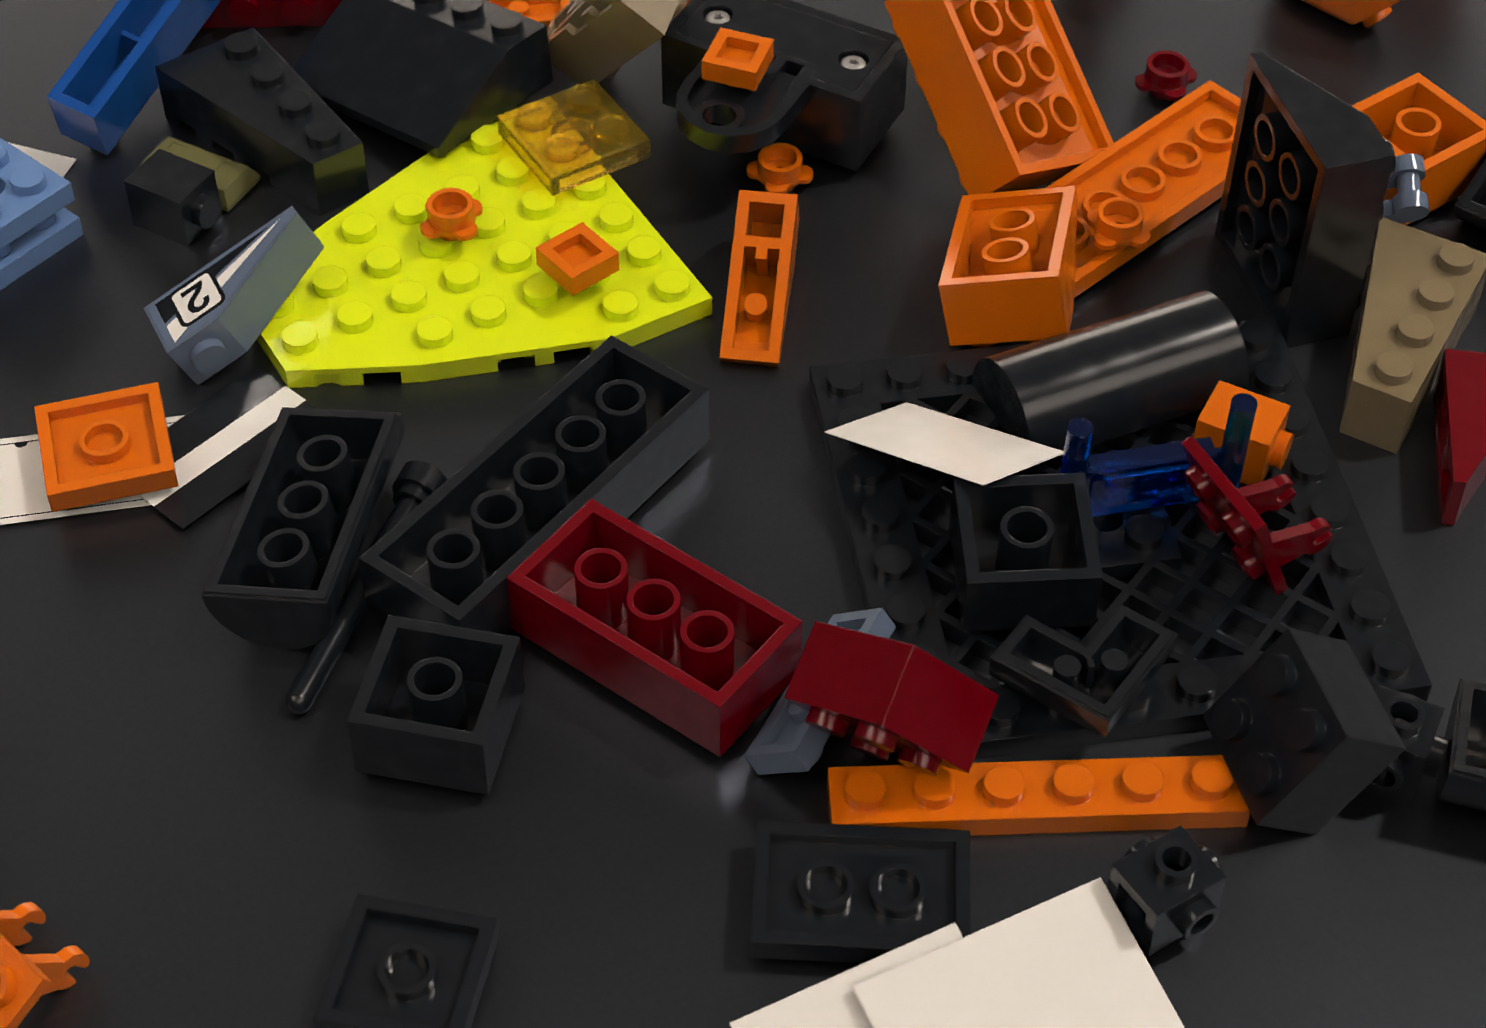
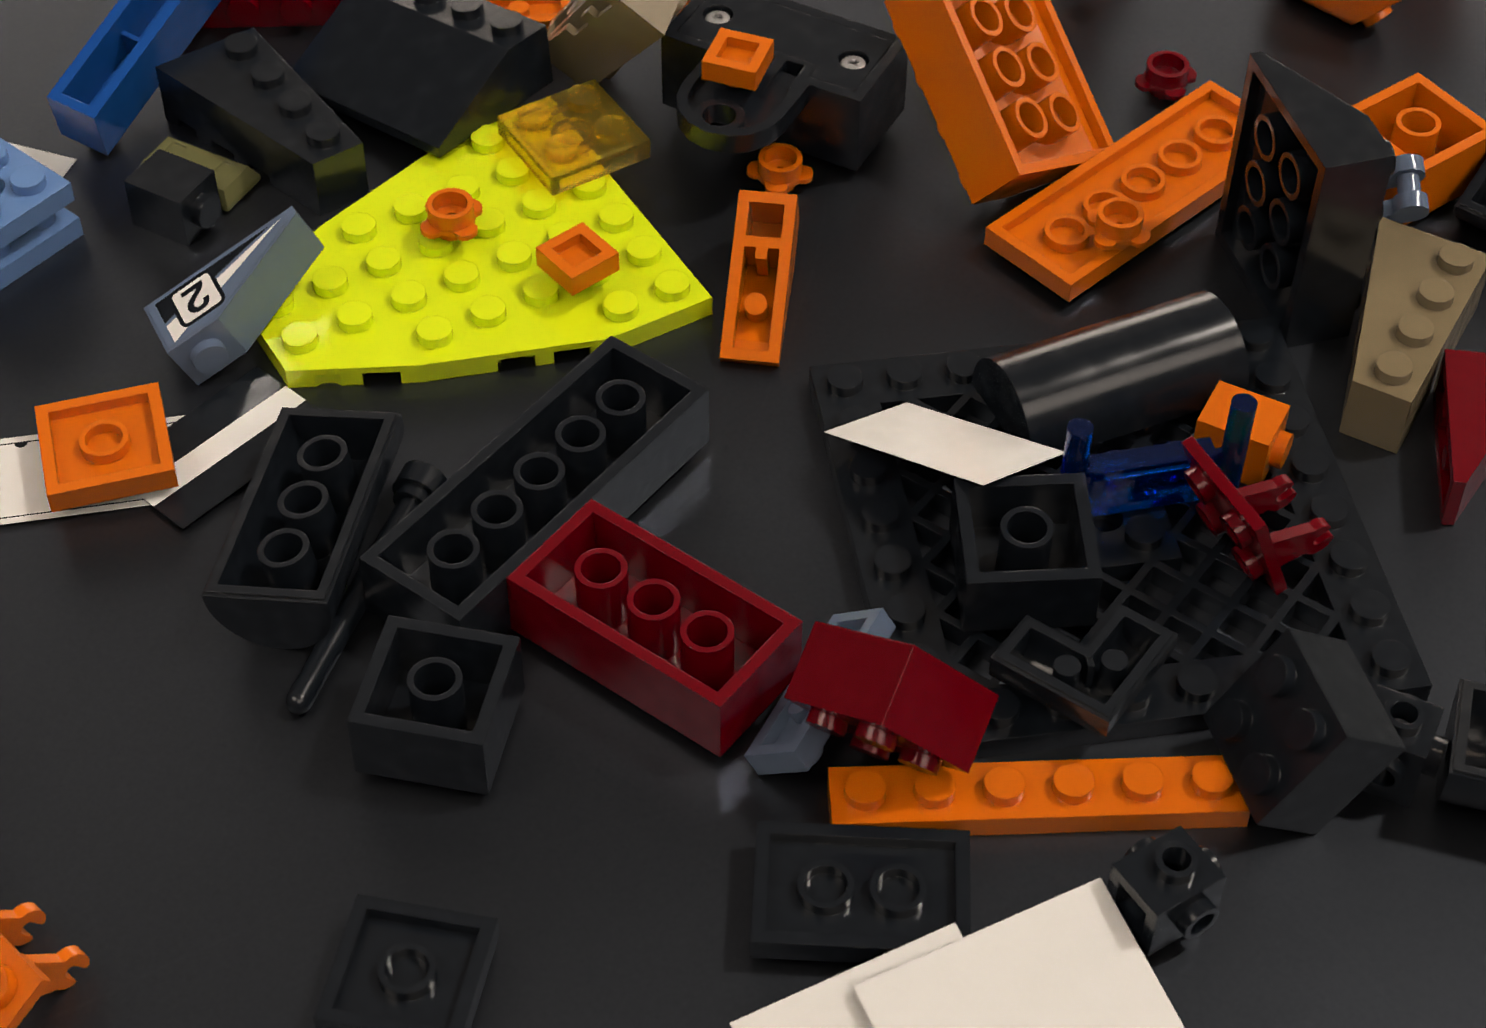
(1010, 267): orange slope -> none

